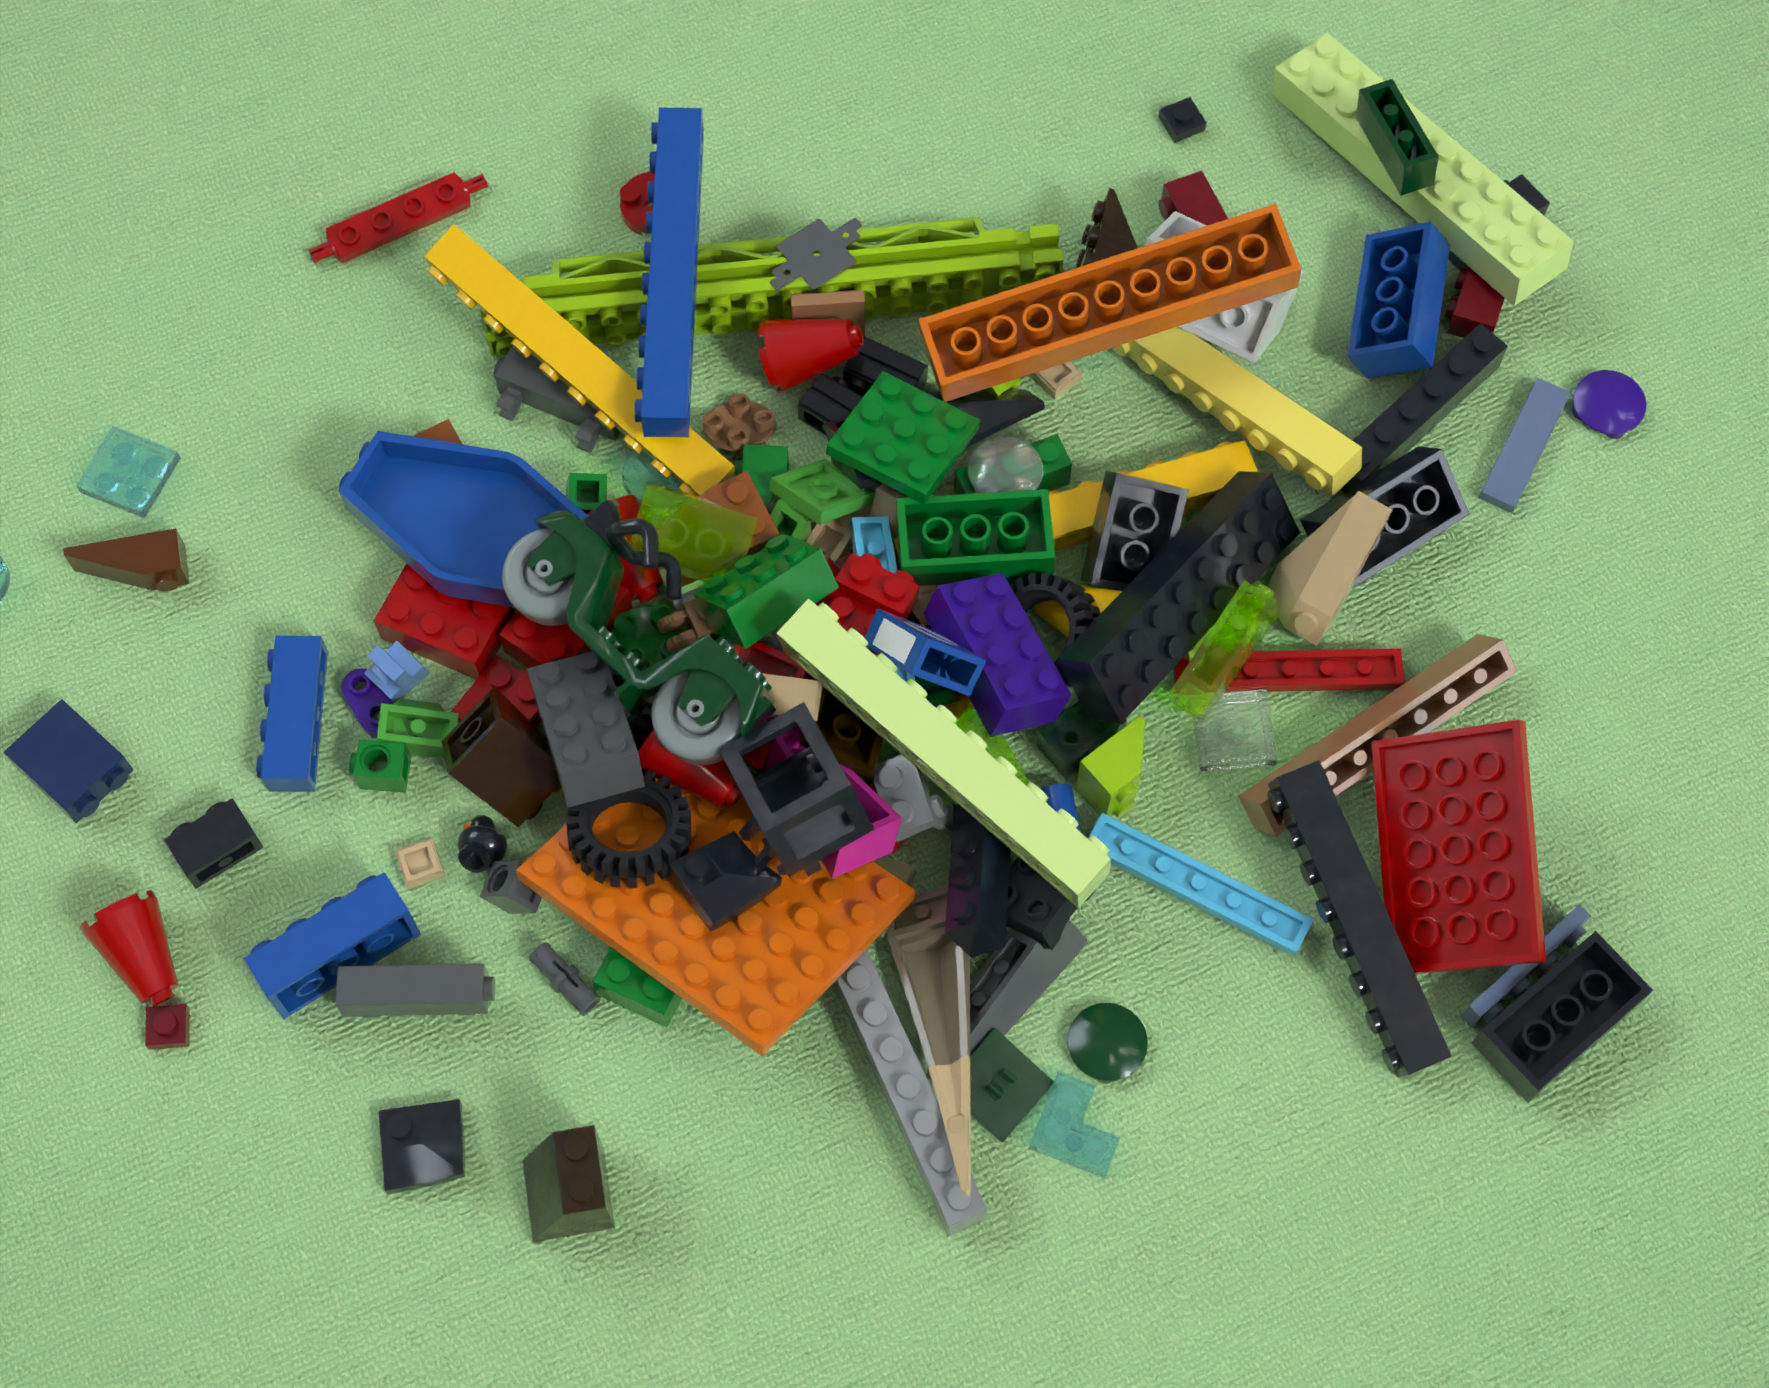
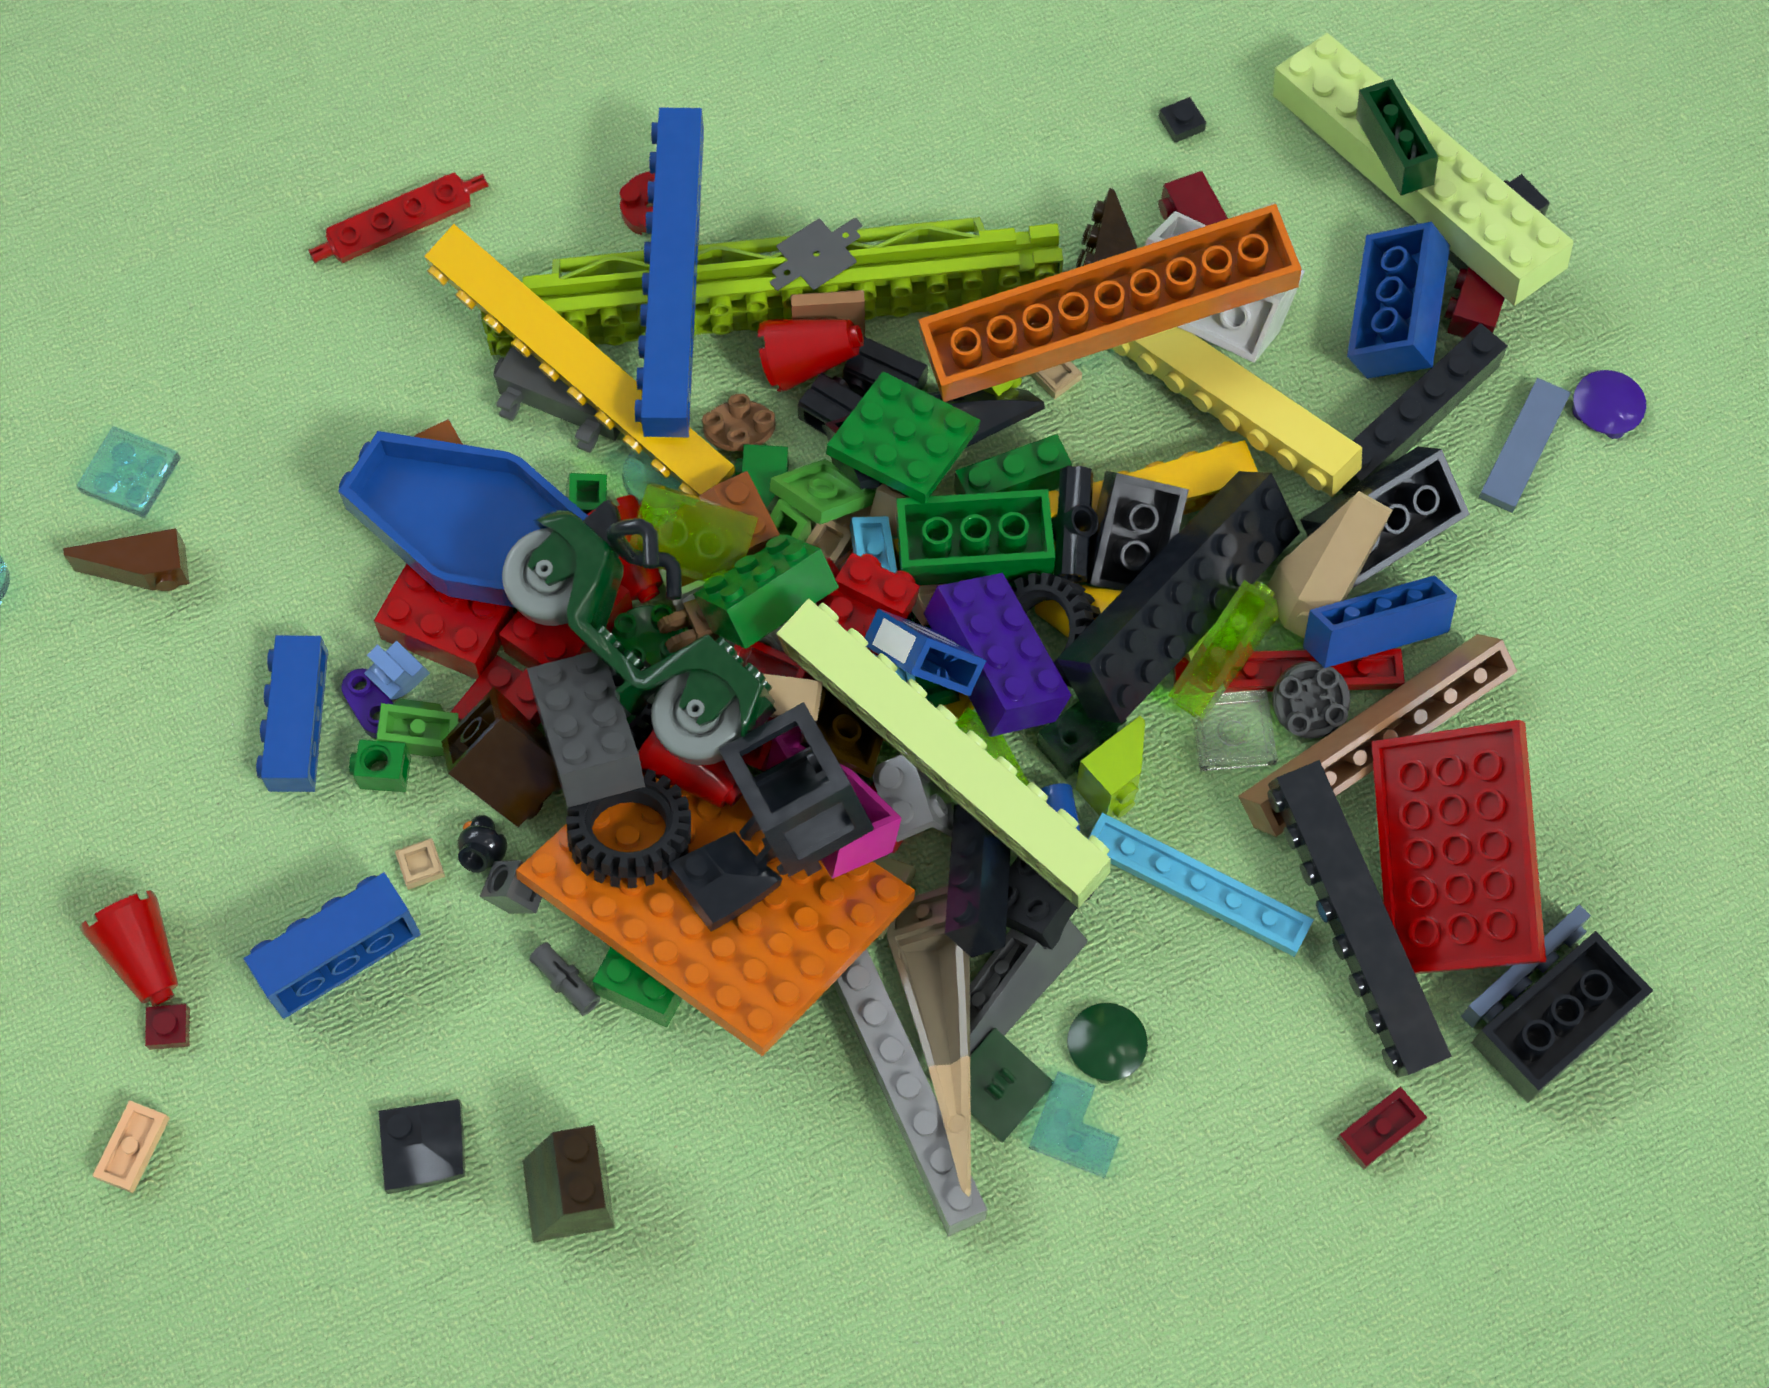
(69, 761): dark blue brick -> none
(131, 1147): none -> light nougat plate
(213, 842): black brick -> none
(414, 990): dark grey brick -> none
(1005, 466): clear dish -> none
(1074, 523): none -> black piece
(1311, 699): none -> dark grey tile
(1379, 621): none -> blue brick
(1382, 1128): none -> dark red plate

